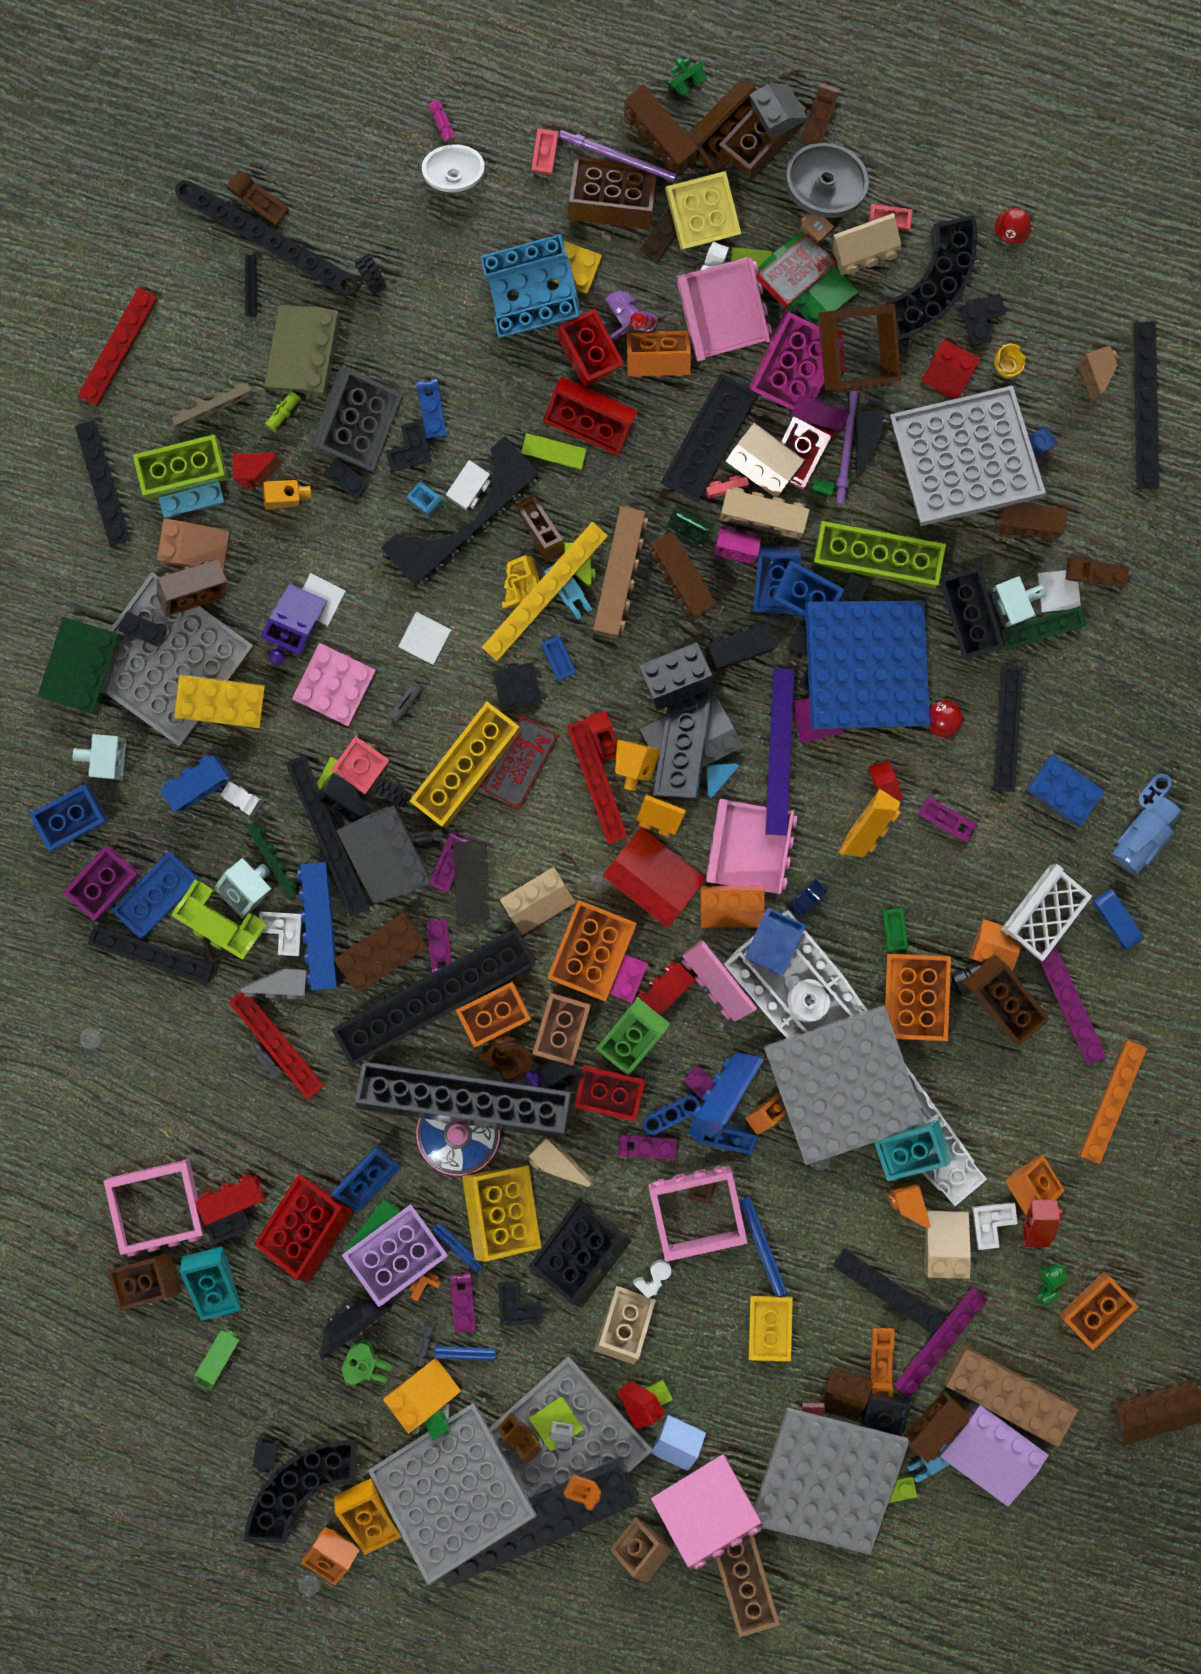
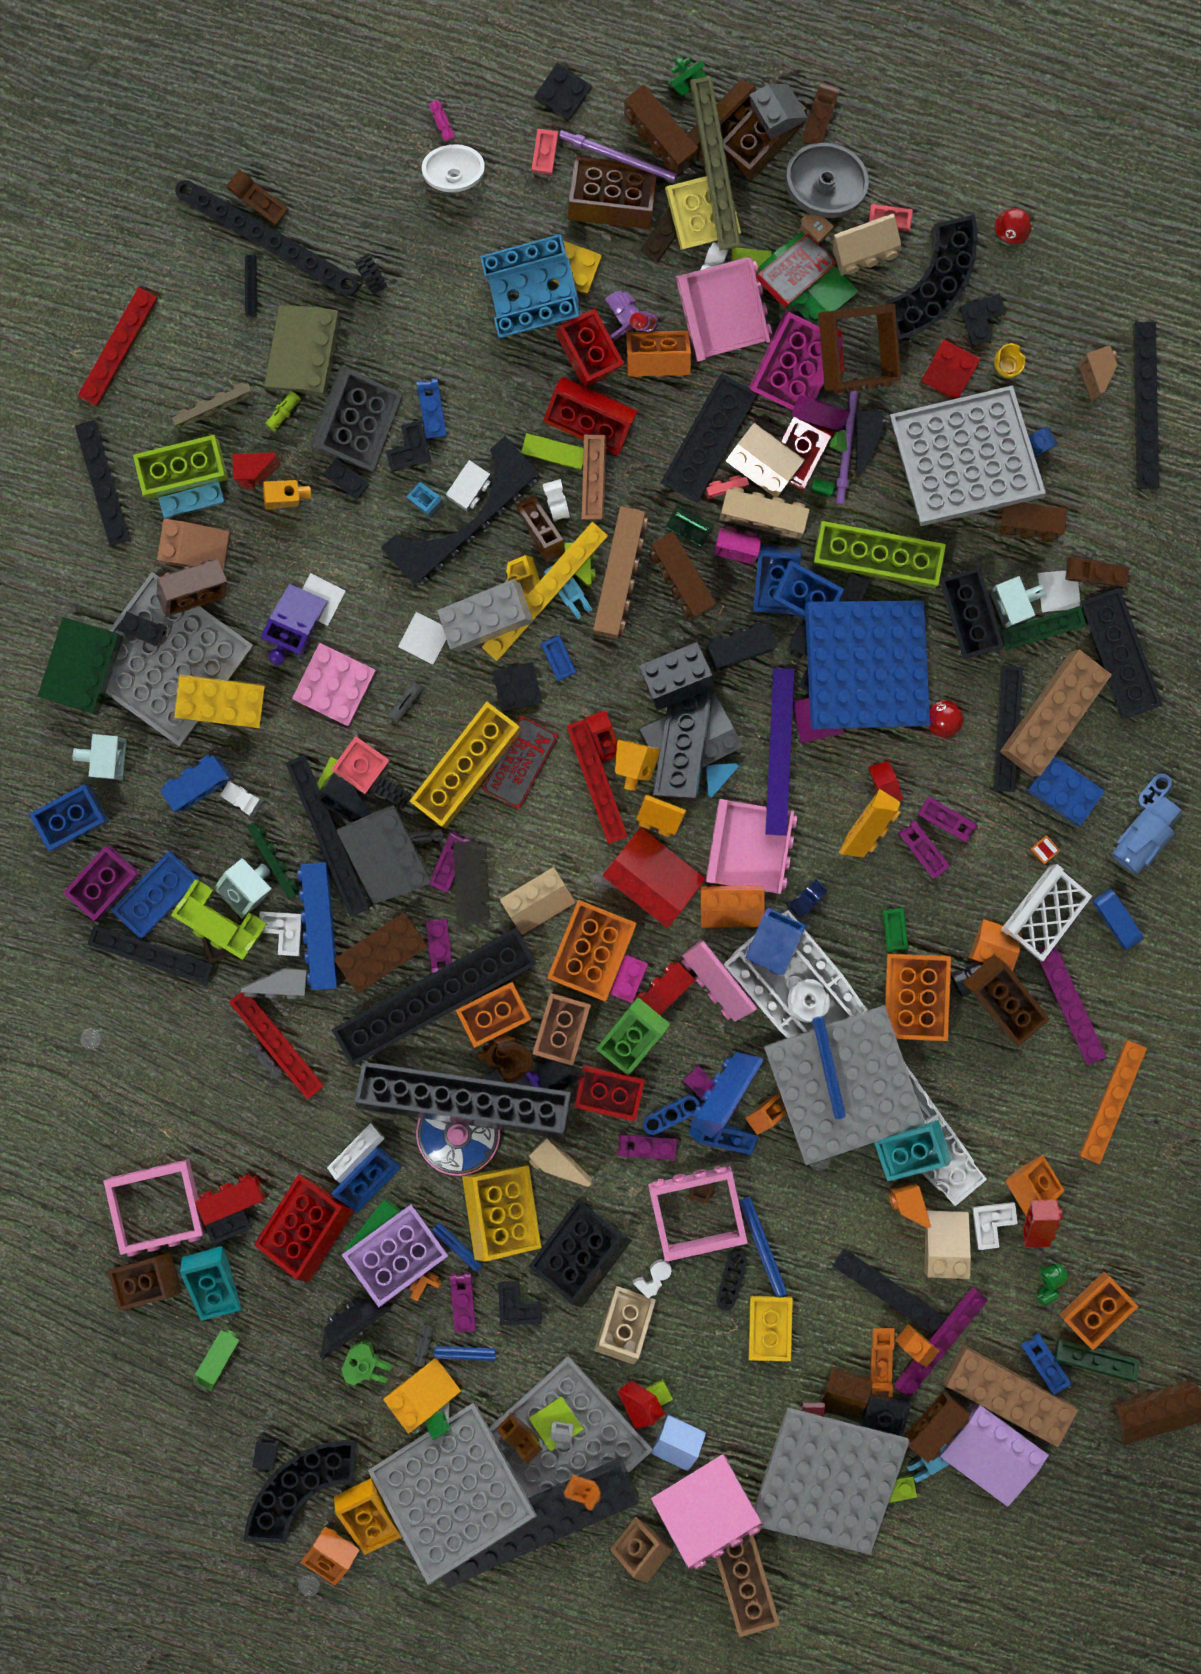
(355, 1153): none -> white plate
(485, 616): none -> light grey brick
(556, 500): none -> white leg
(562, 92): none -> black plate
(594, 477): none -> nougat plate
(715, 163): none -> olive tile
(740, 1266): none -> black beam
(828, 1067): none -> blue axle
(839, 441): none -> bright green tile
(917, 1346): none -> orange slope
(924, 850): none -> magenta plate
(1044, 849): none -> tile
(1045, 1364): none -> blue plate
(1055, 713): none -> medium nougat brick
(1096, 1360): none -> dark green plate
(1121, 653): none -> black plate

